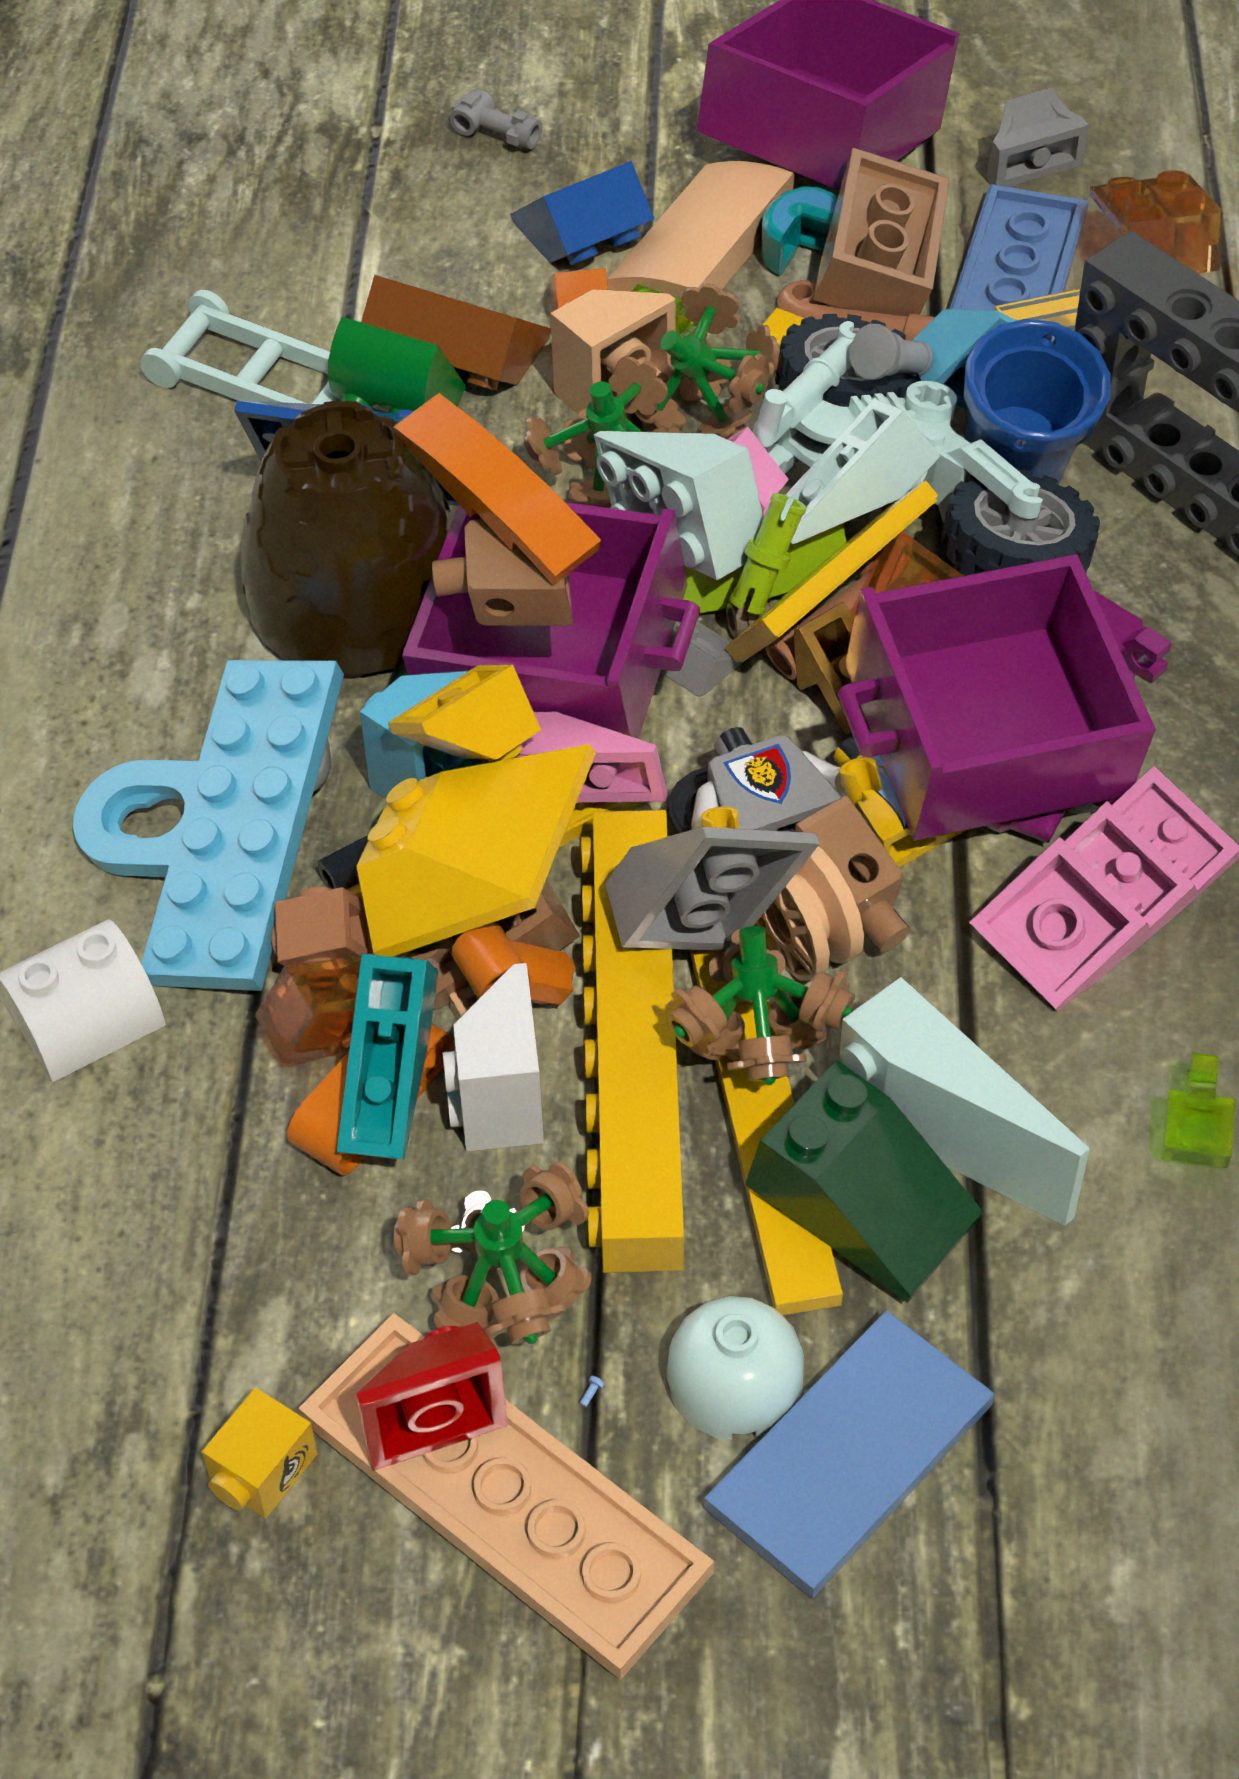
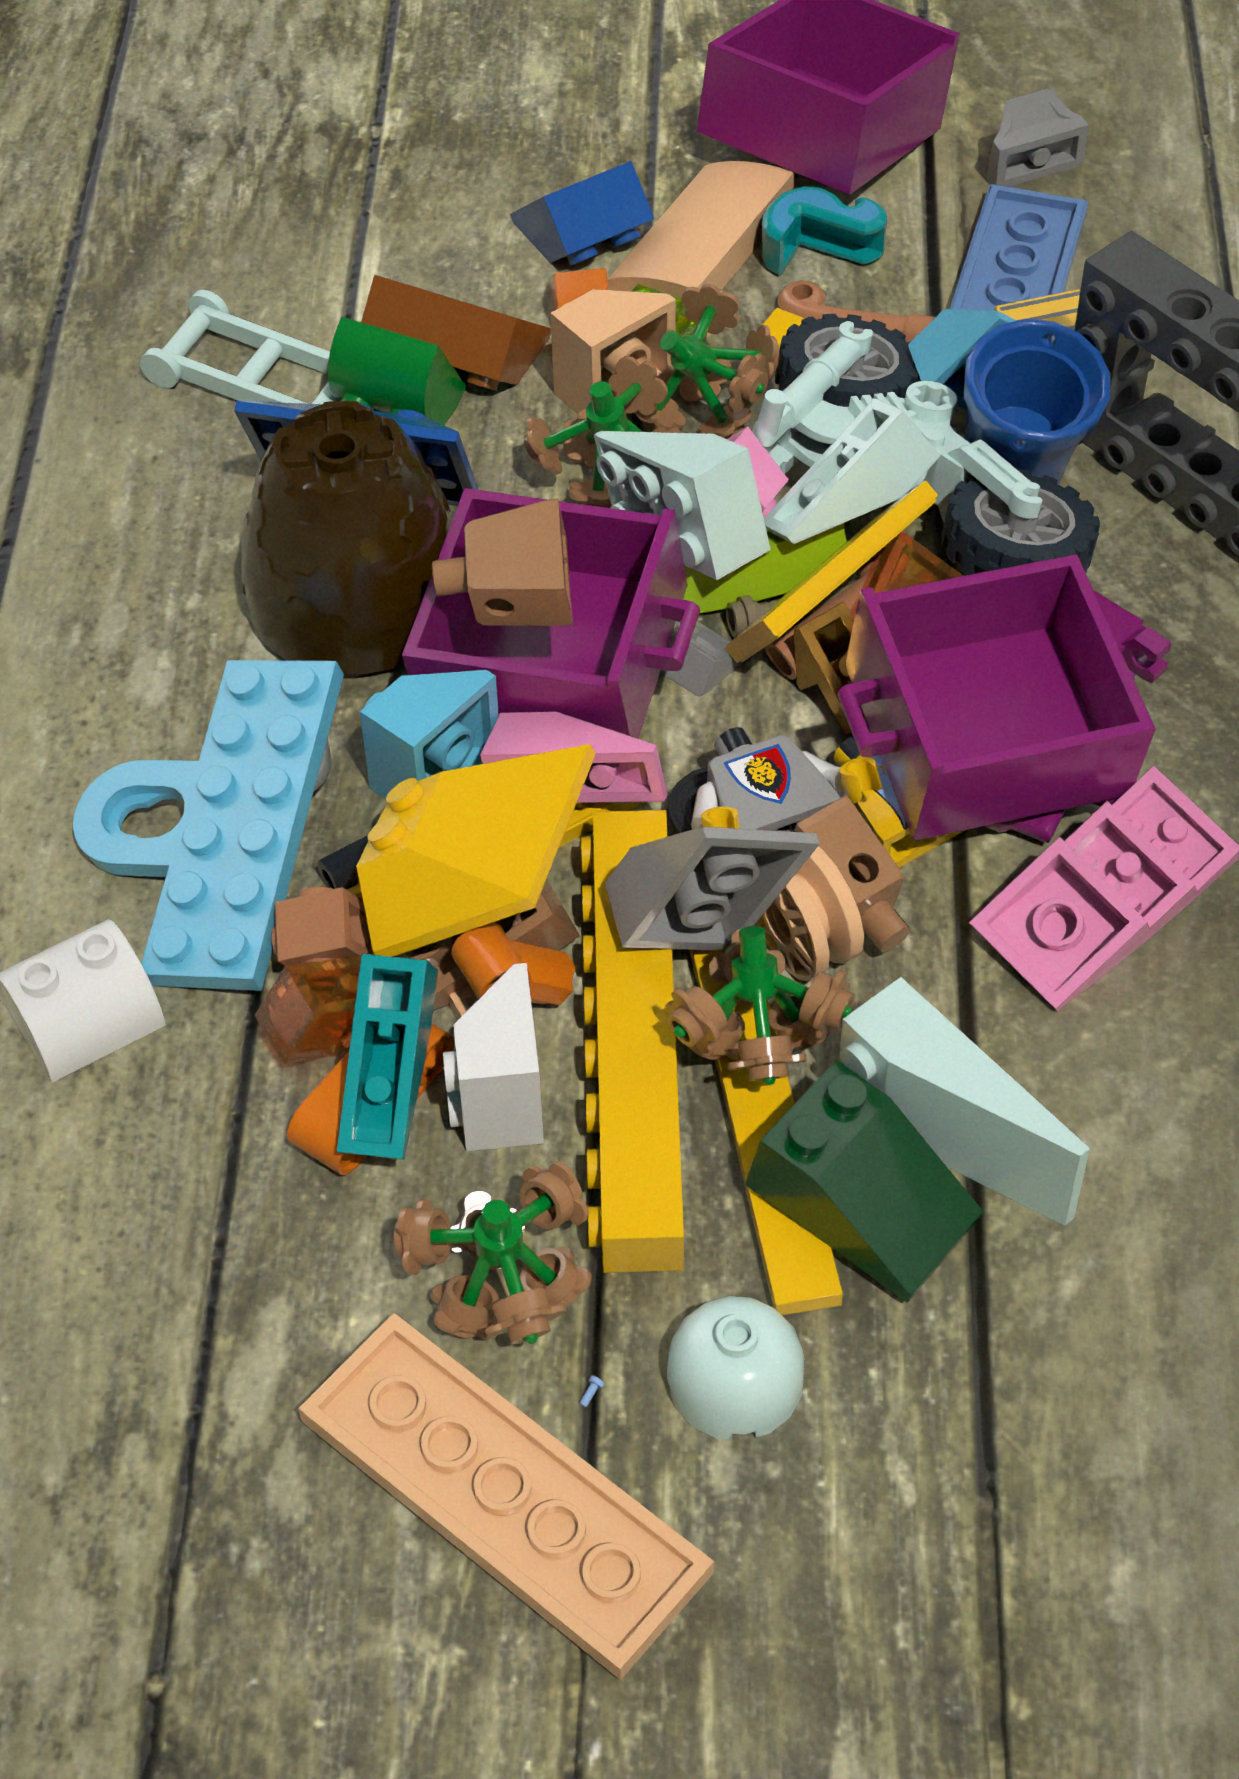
(259, 1454): yellow brick -> none
(433, 1396): red slope -> none
(473, 716): yellow slope -> none
(479, 110): light grey bar -> none
(498, 487): orange slope -> none
(767, 553): lime pin -> none
(848, 1453): medium blue tile -> none
(882, 353): light grey pin -> none
(883, 237): medium nougat slope -> none
(1168, 213): clear orange slope -> none
(1198, 1121): clear neon green plate -> none

